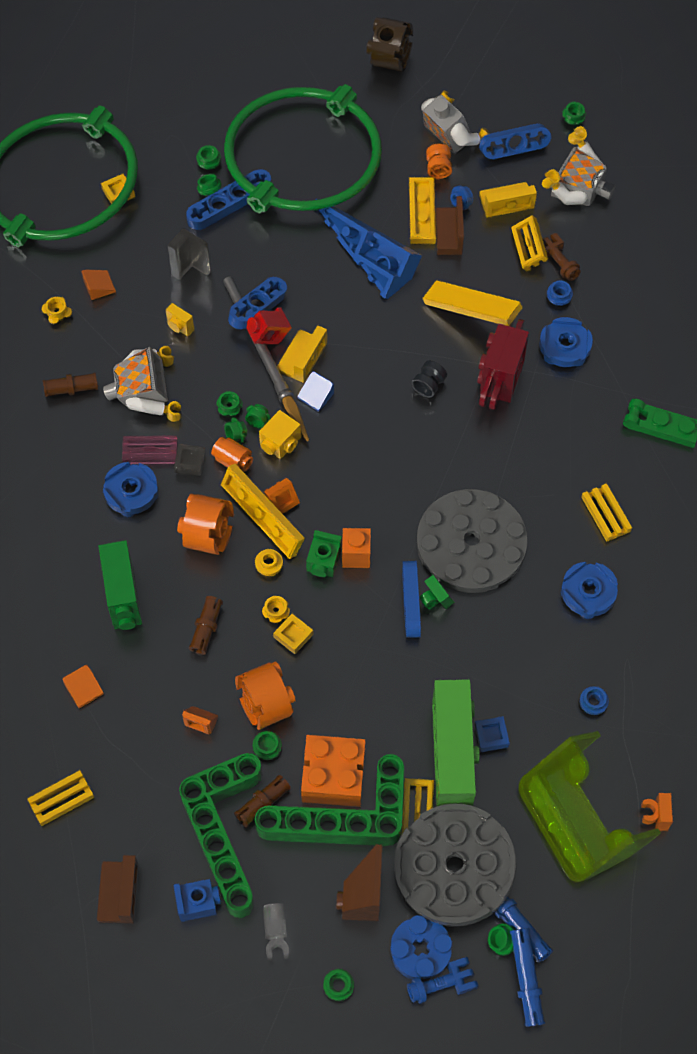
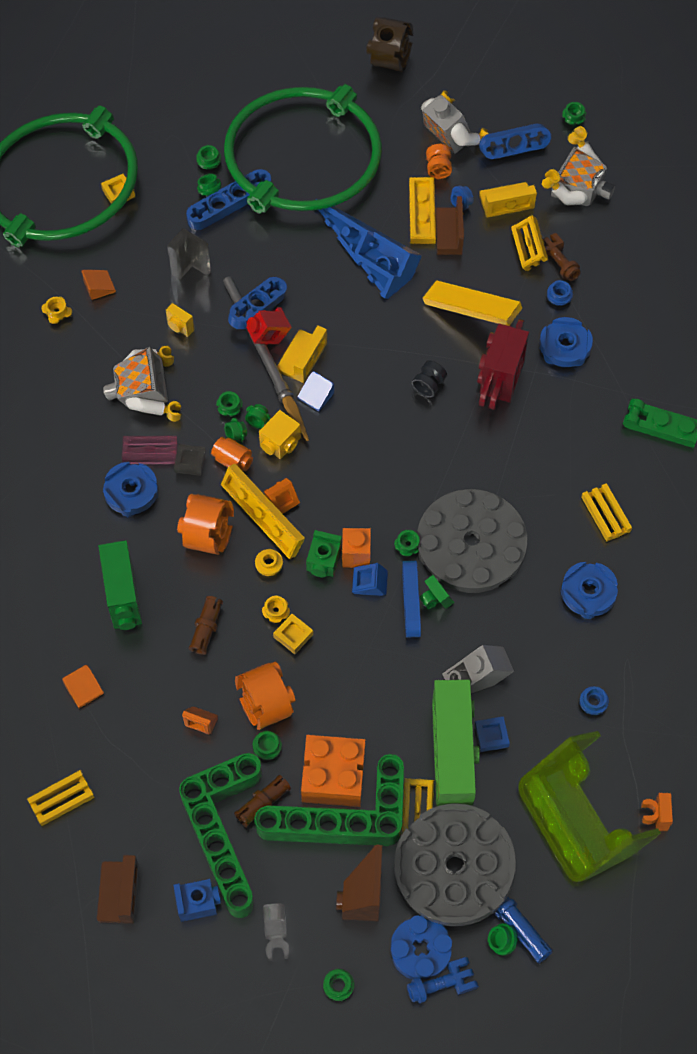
(70, 384): reddish brown pin -> none
(370, 580): none -> blue slope
(404, 537): none -> green plate
(482, 667): none -> light grey slope
(527, 977): blue pin -> none

